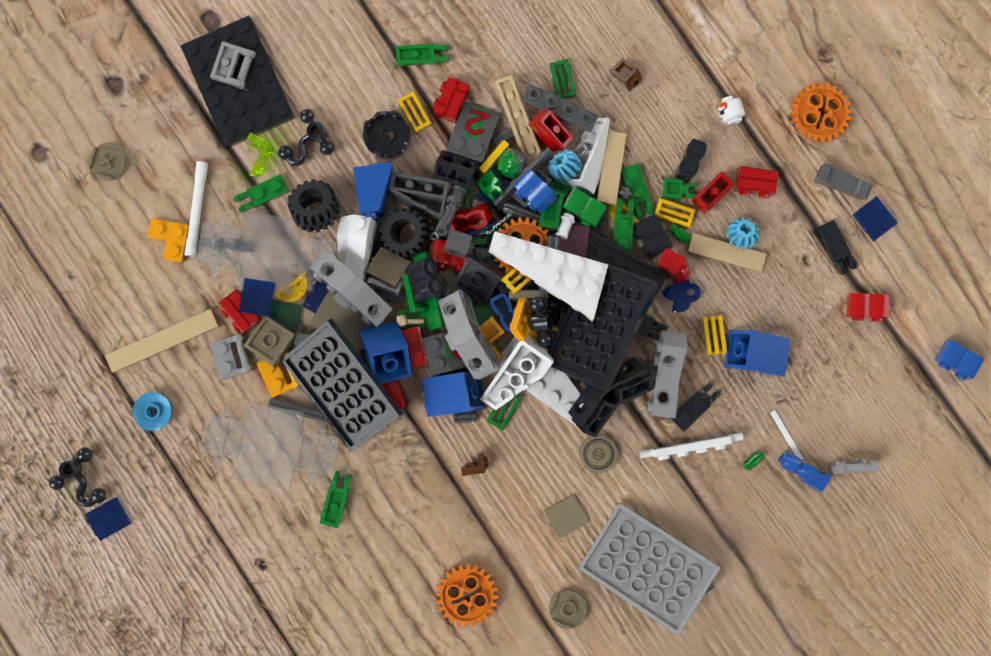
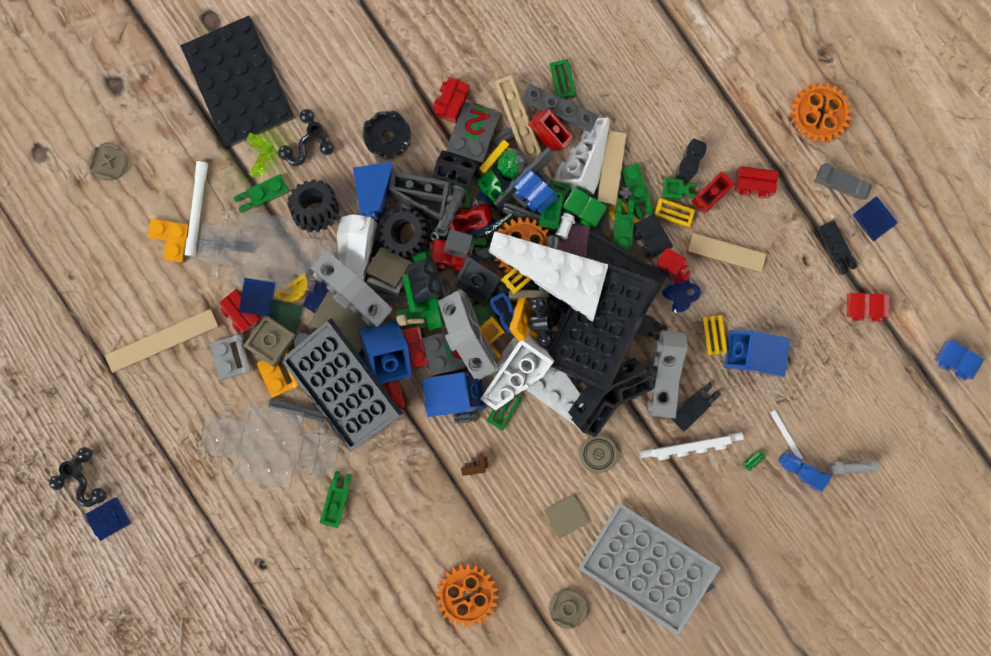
(143, 411): dark azure dish -> none
(226, 64): light grey plate -> none
(420, 54): green hinge -> none
(422, 126): yellow tile -> none
(564, 165): medium azure gear -> none
(627, 74): reddish brown bracket -> none
(679, 233): green piece -> none
(731, 110): white head -> none
(742, 233): medium azure gear -> none

